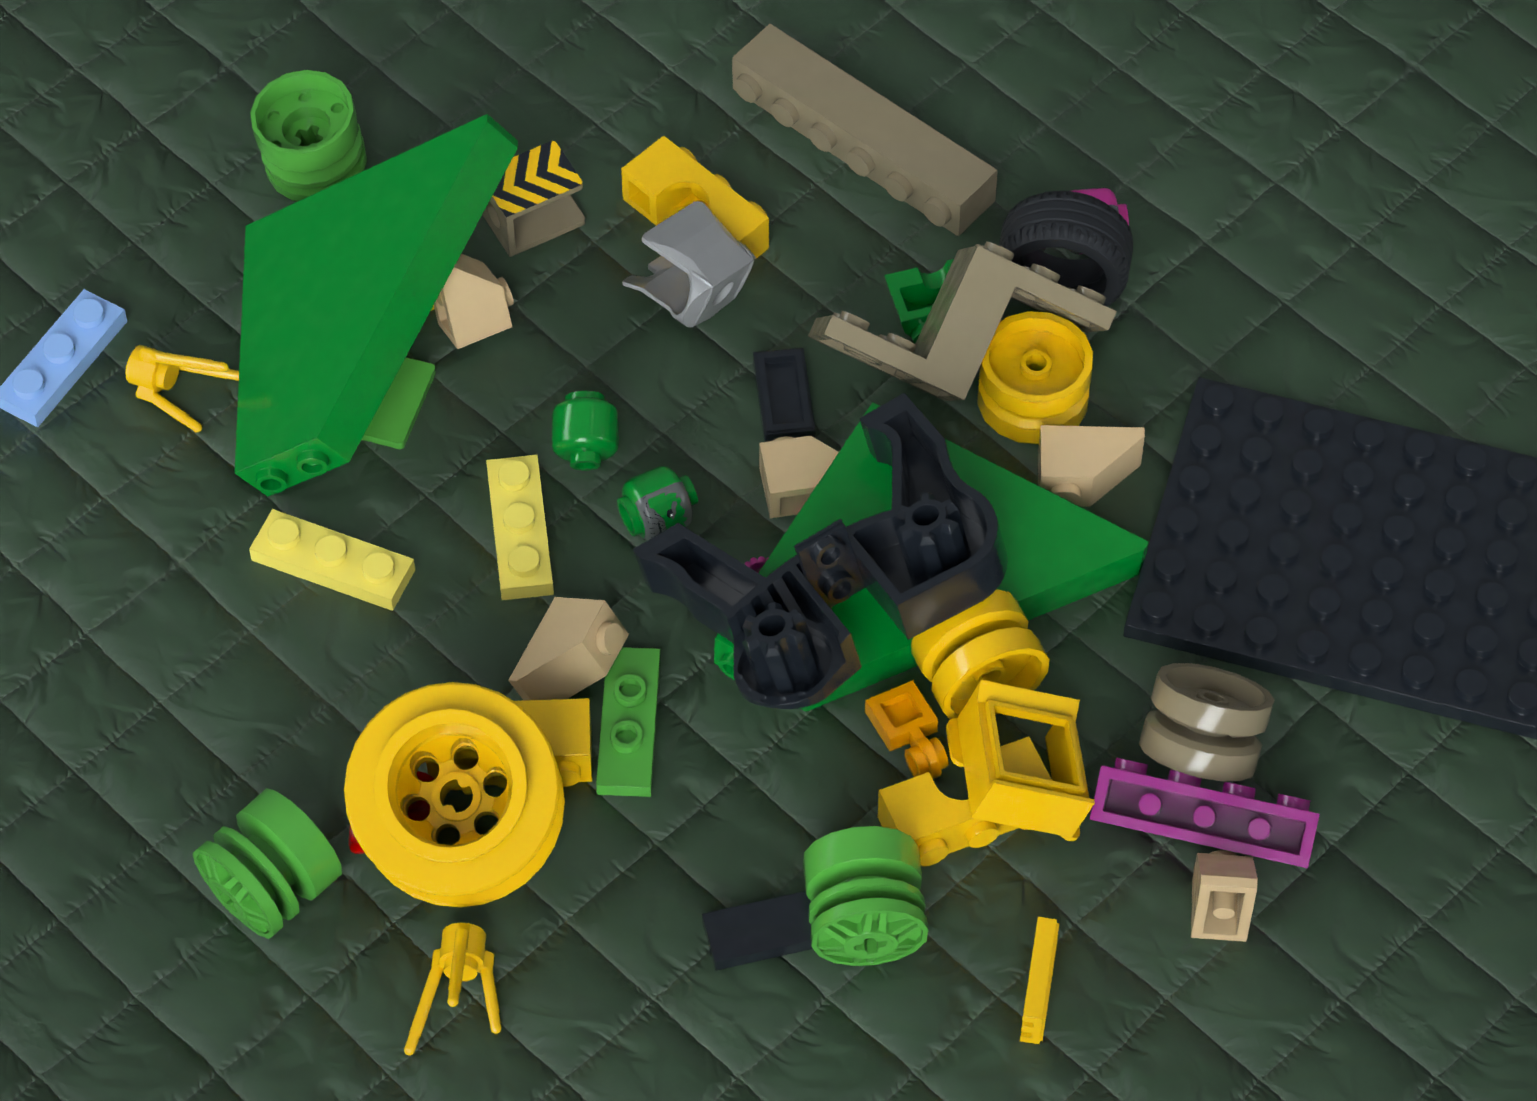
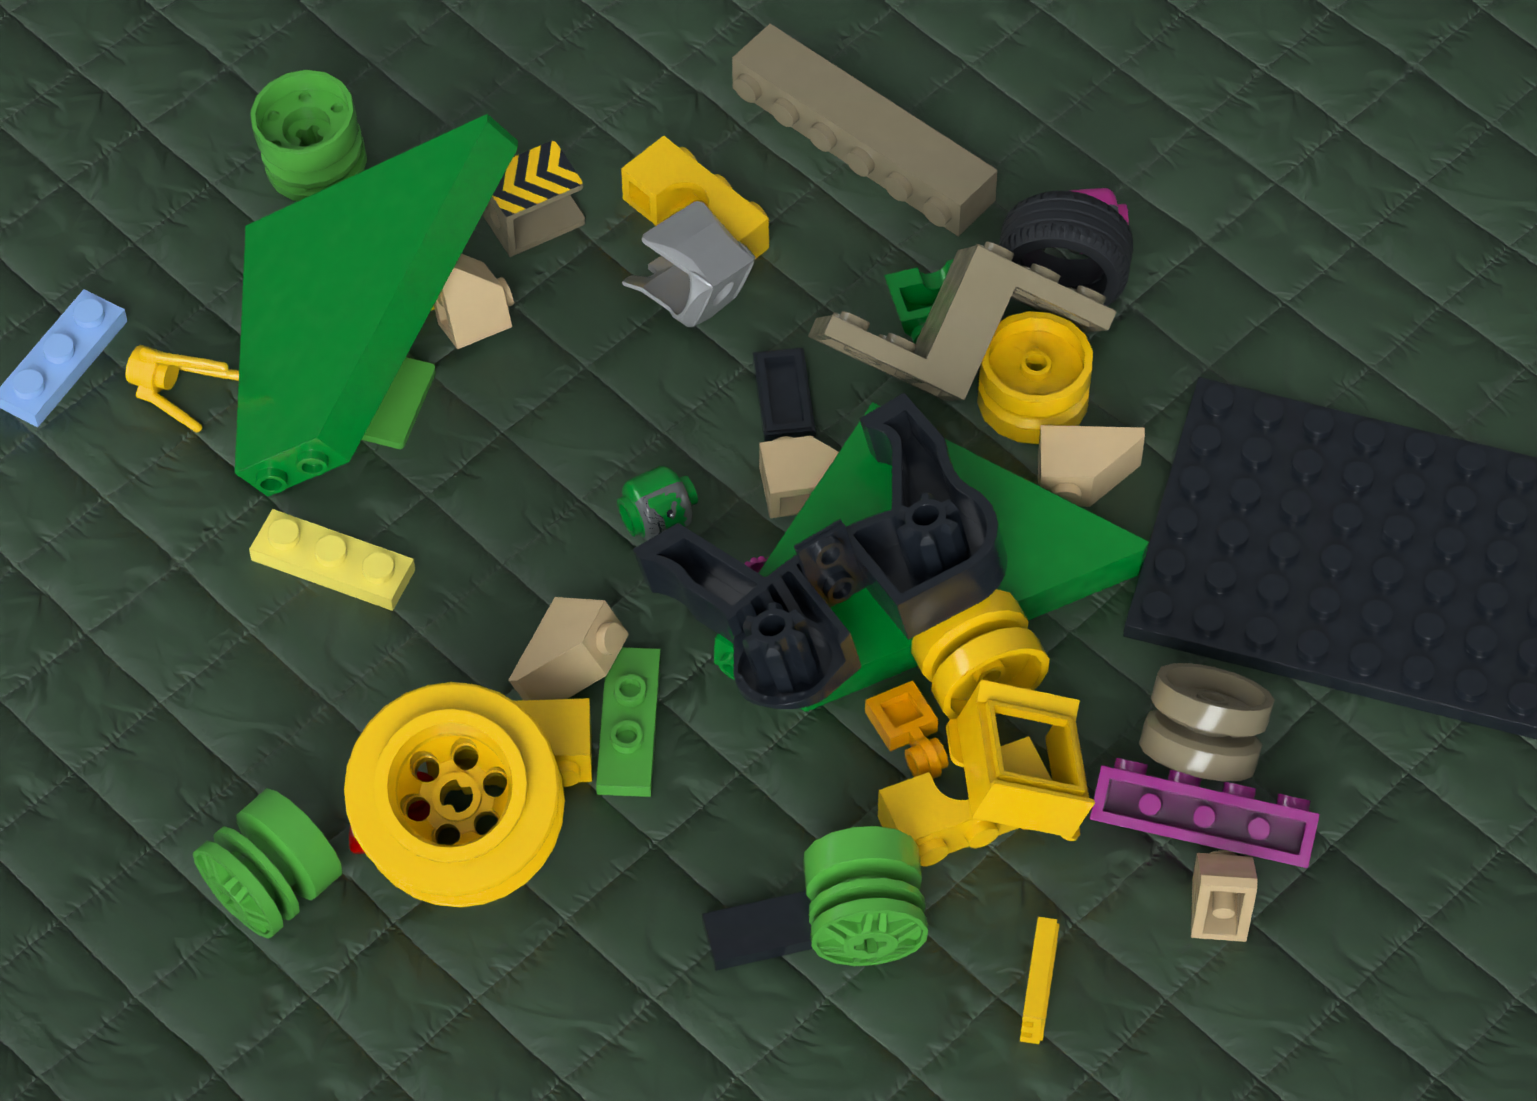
(460, 959): yellow plant -> none
(519, 527): light yellow plate -> none
(585, 430): green head -> none

